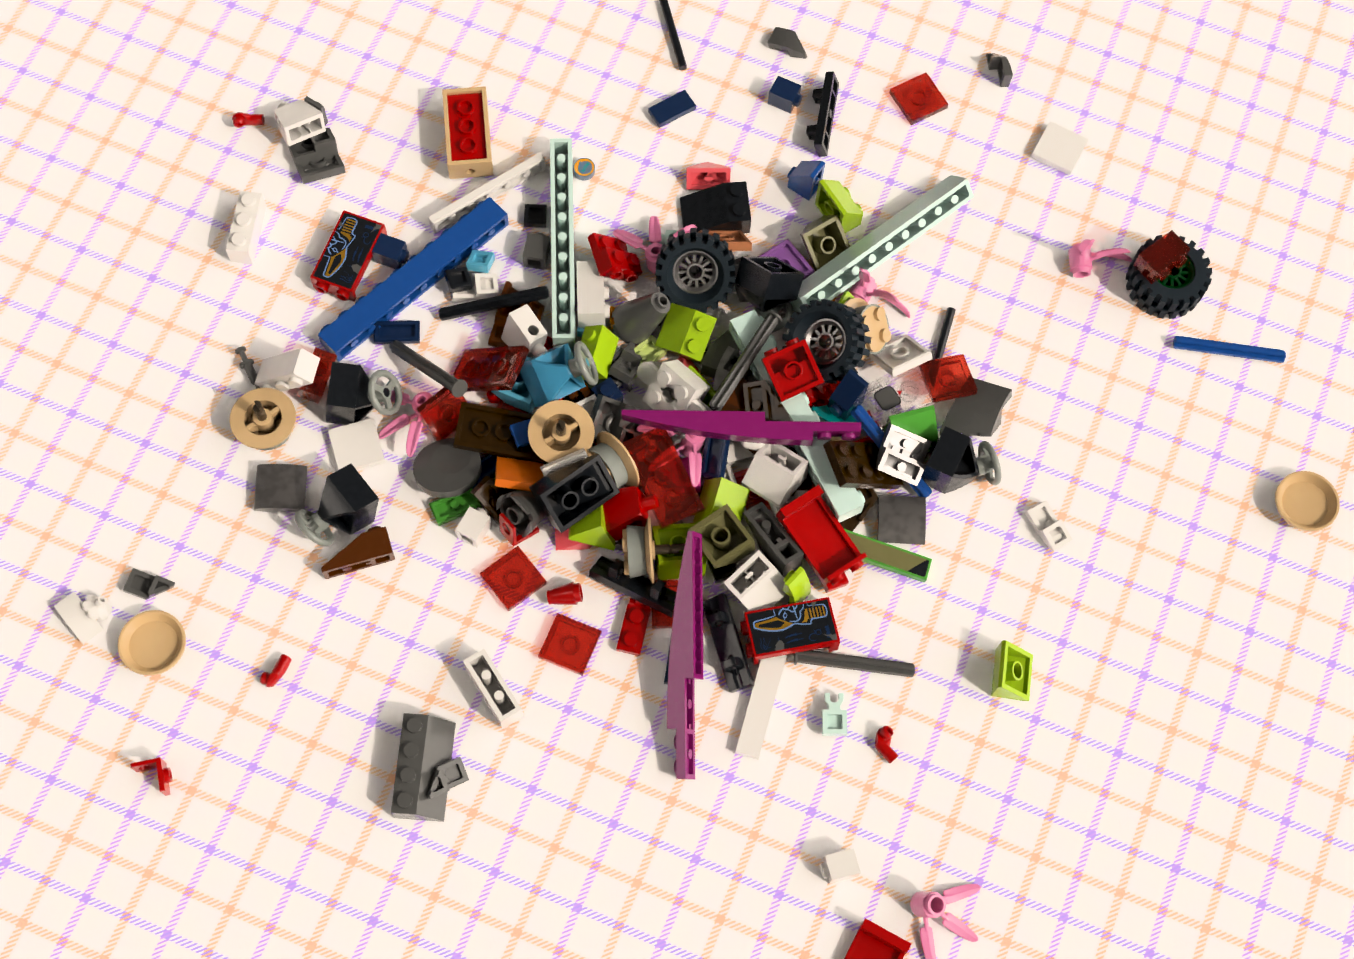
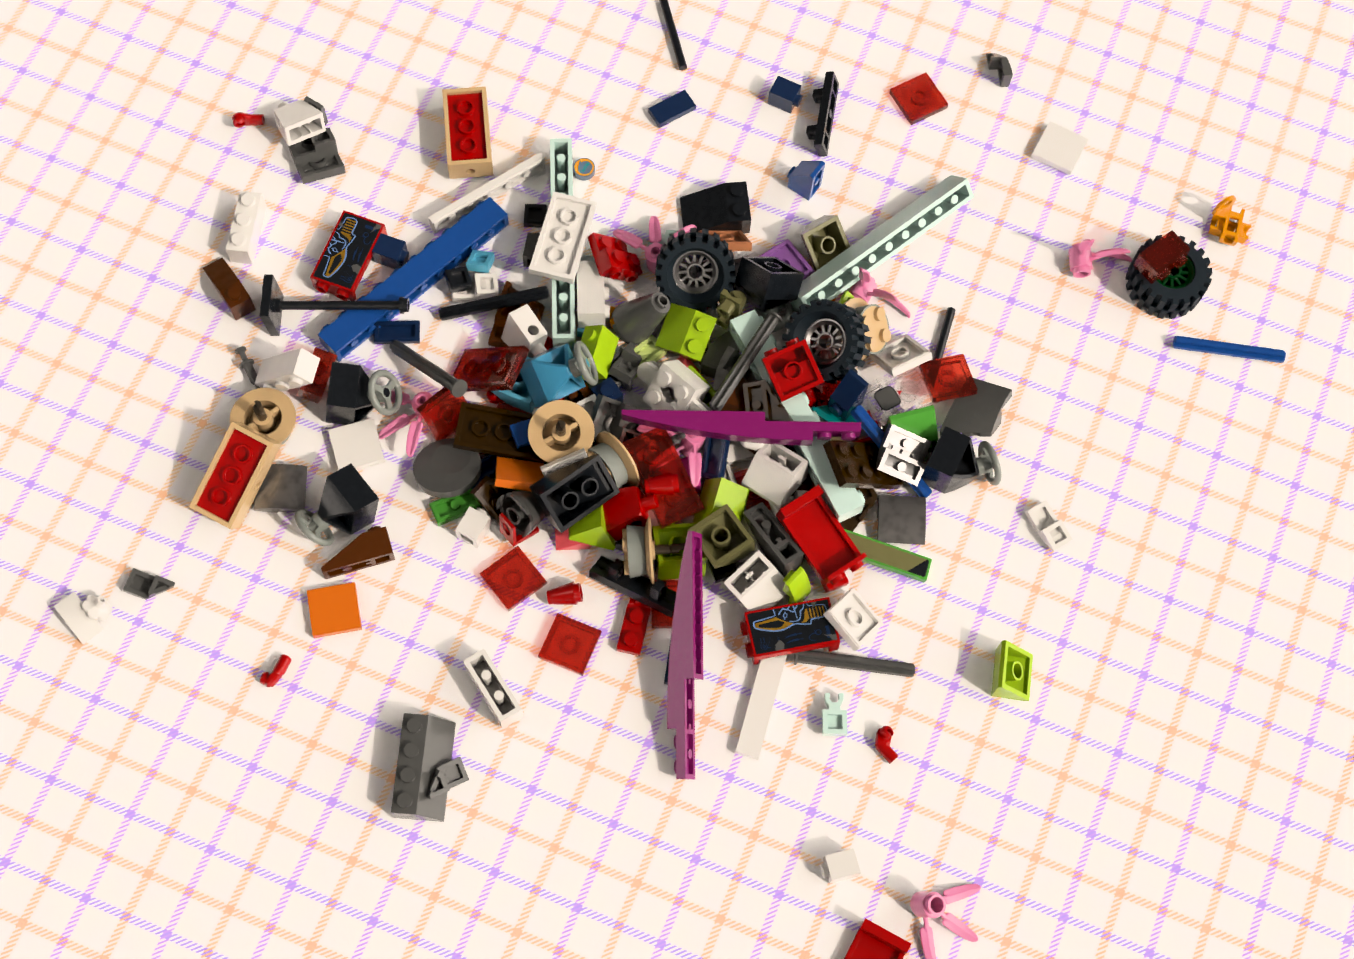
(151, 642): tan piece -> none
(164, 773): red bracket -> none
(229, 288): none -> reddish brown slope
(235, 475): none -> brick
(273, 305): none -> black tile
(334, 610): none -> orange tile
(563, 237): none -> white plate
(663, 484): none -> red cone
(706, 175): coral slope -> none
(728, 643): black hinge -> none
(729, 307): none -> olive hips
(788, 41): dark grey slope -> none
(837, 200): lime slope -> none
(853, 619): none -> white tile
(1224, 228): none -> light orange piece
(1307, 501): tan piece -> none

